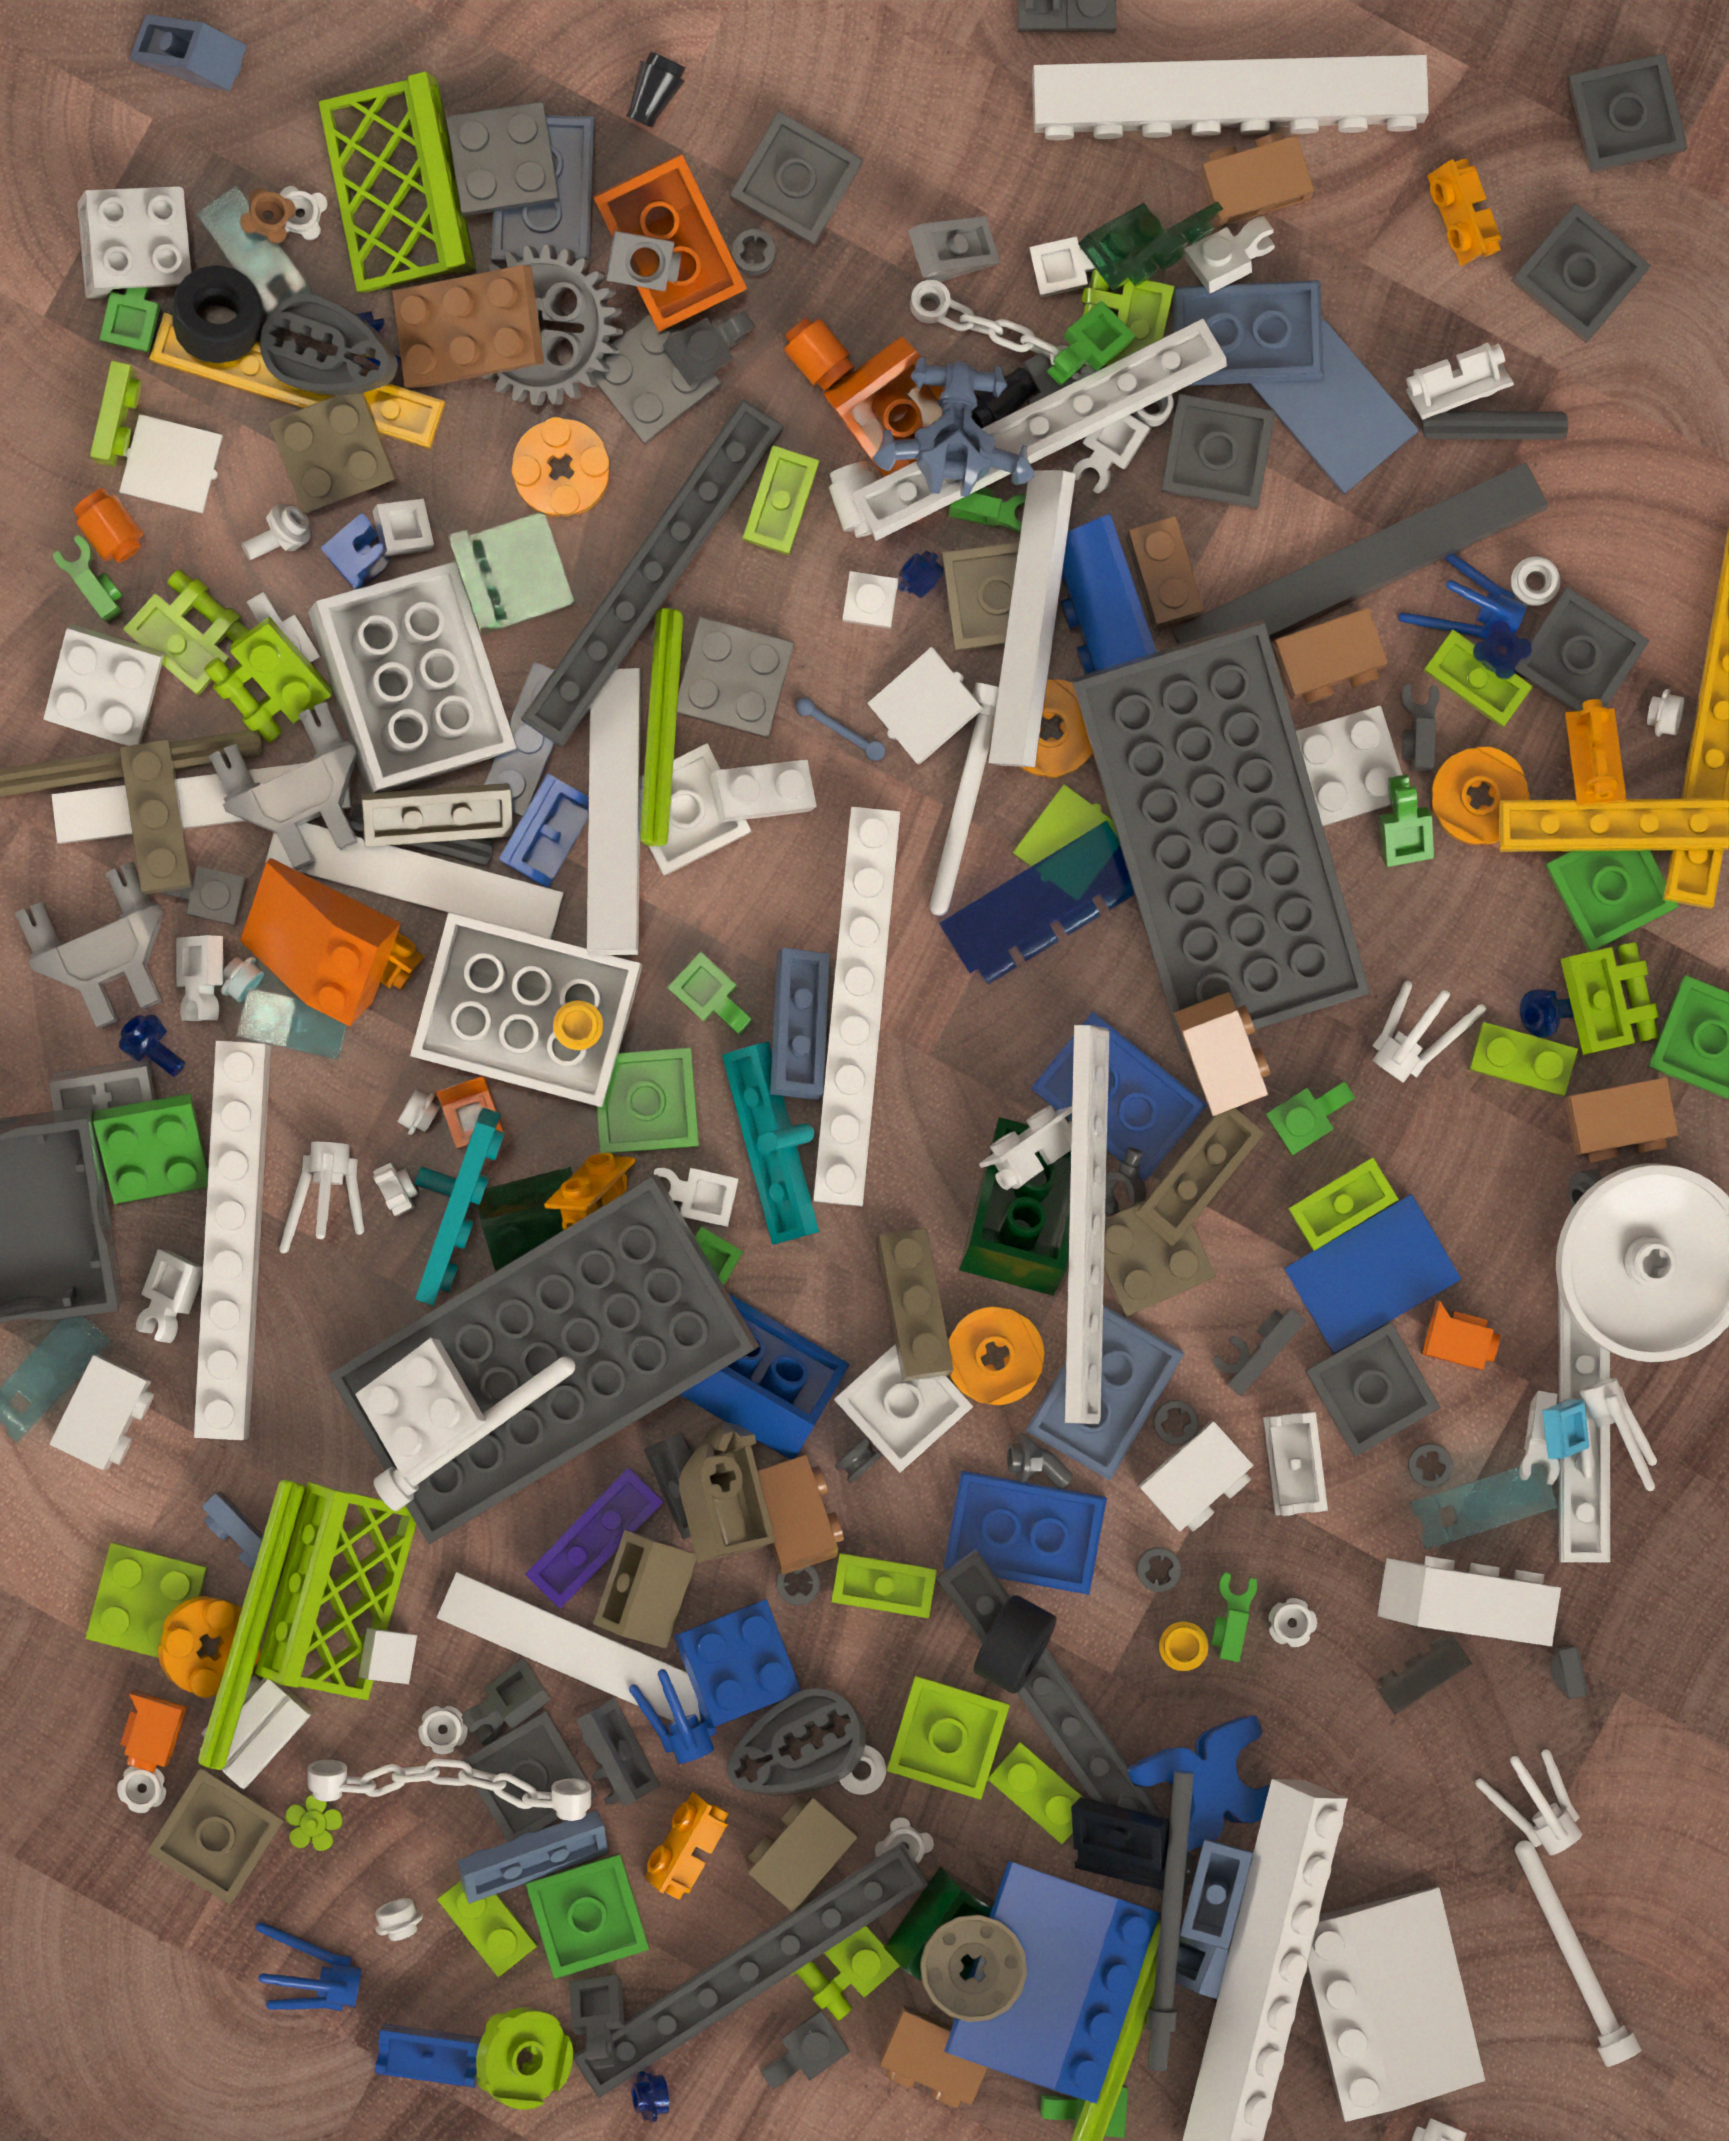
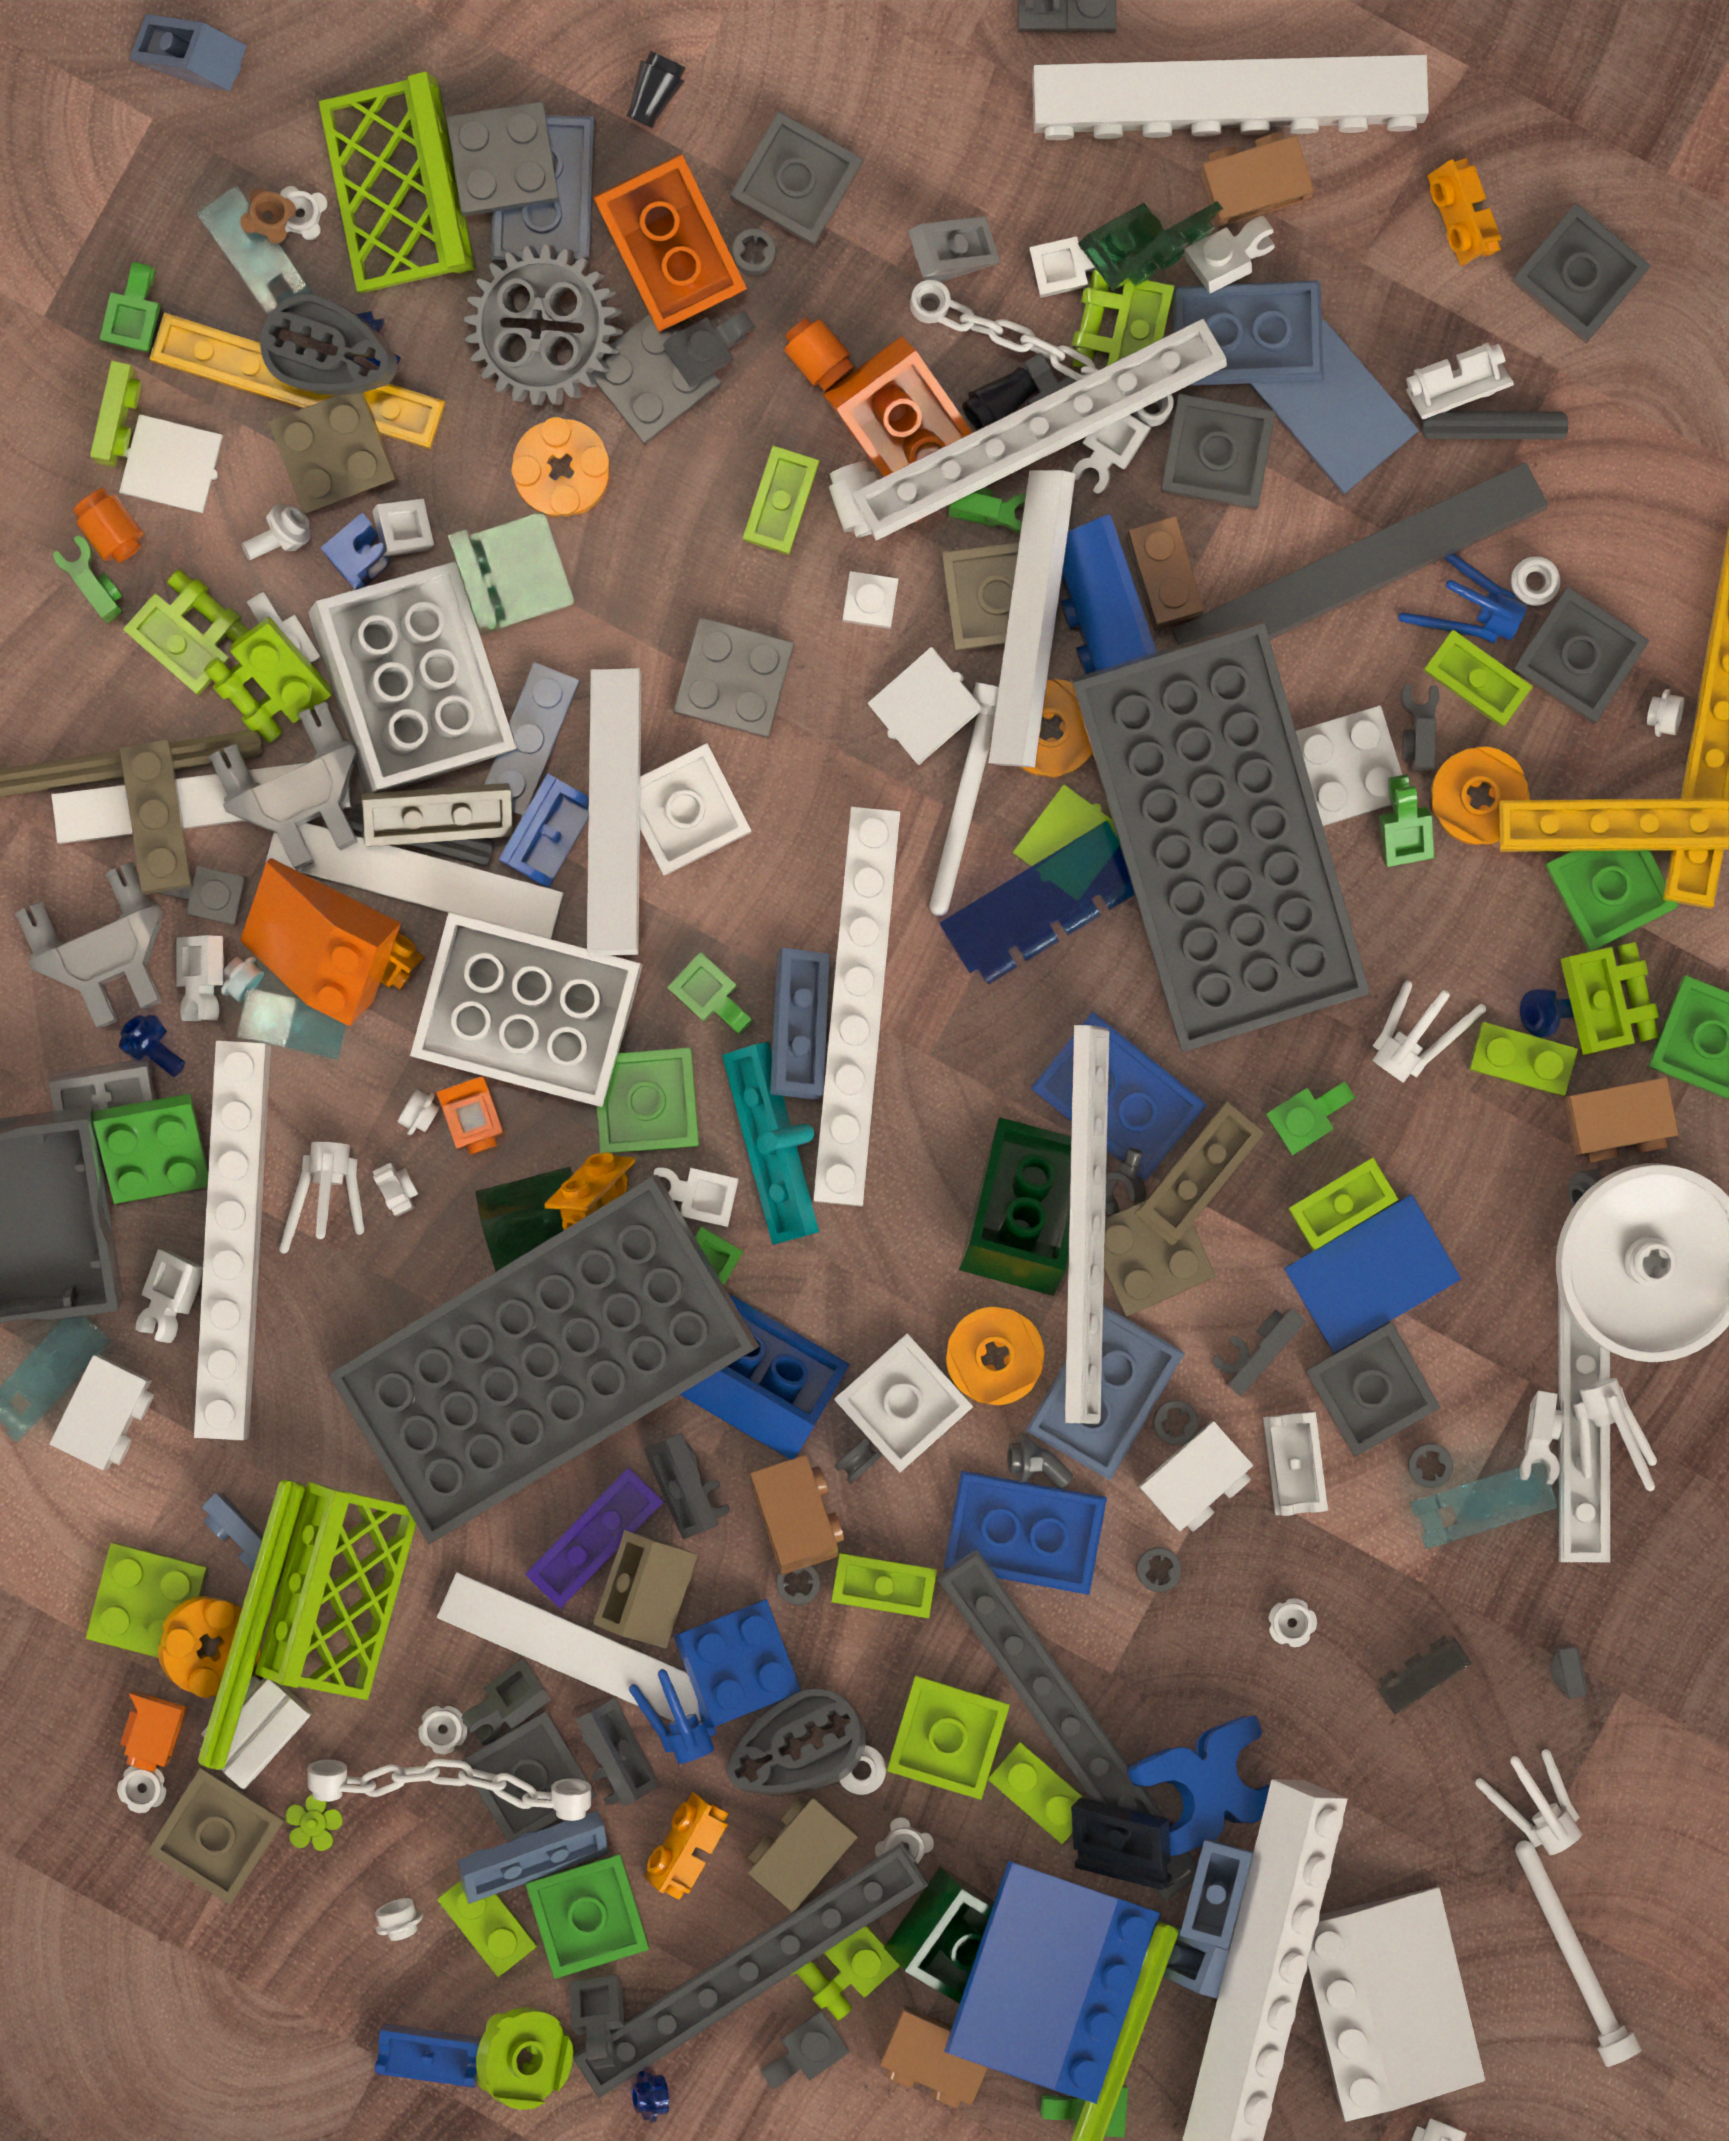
(103, 685): white plate -> none
(133, 239): white bracket -> none
(217, 287): black tyre -> none
(336, 1986): blue plant -> none
(387, 1656): white tile -> none
(399, 1490): white piece -> none
(420, 1407): white plate -> none
(466, 1188): teal plate -> none
(468, 327): medium nougat plate -> none
(578, 1025): yellow plate -> none
(620, 255): light grey brick -> none
(652, 573): dark grey tile -> none
(661, 727): lime axle -> none
(733, 1511): dark tan piece -> none
(763, 791): white plate -> none
(874, 750): sand blue hinge -> none
(914, 1304): dark tan plate -> none
(920, 574): clear blue plate -> none
(955, 443): sand blue piece -> none
(1003, 1971): dark tan wheel -> none
(1014, 1644): black tyre -> none
(1016, 1155): white hinge -> none
(1092, 339): bright green plate -> none
(1162, 2015): dark grey bar -> none
(1183, 1646): yellow plate -> none
(1222, 1054): brick -> none
(1230, 1631): bright green plate -> none
(1330, 655): medium nougat brick -> none
(1460, 1338): orange window -> none
(1470, 1600): white wedge -> none
(1501, 664): clear blue plate -> none
(1566, 1428): medium azure tile -> none
(1595, 754): light orange hinge -> none
(1627, 113): dark grey plate -> none

